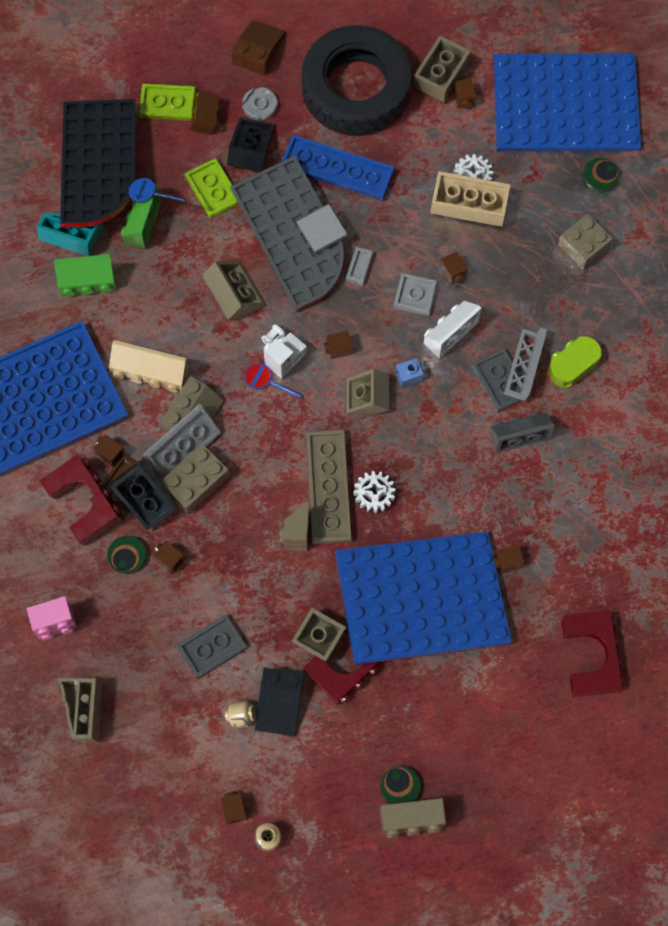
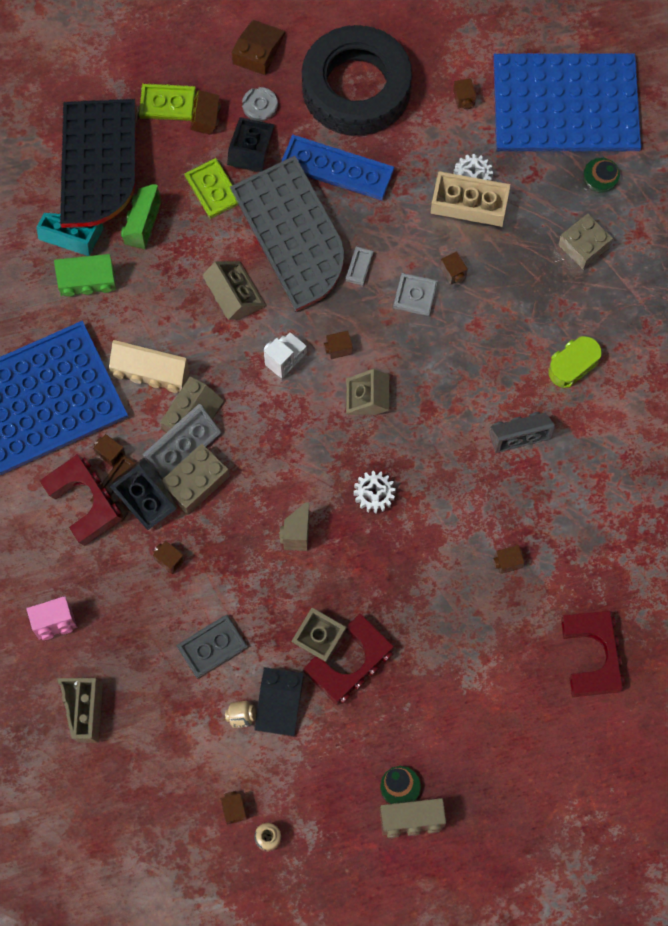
(126, 555): tile -> none
(144, 189): blue piece -> none
(259, 376): piece -> none
(275, 332): white bush -> none
(321, 228): light grey tile -> none
(328, 487): dark tan plate -> none
(409, 372): medium blue brick -> none
(422, 597): blue plate -> none
(441, 68): dark tan brick -> none
(452, 328): white slope -> none
(493, 376): dark grey tile -> none
(532, 363): light grey fence -> none

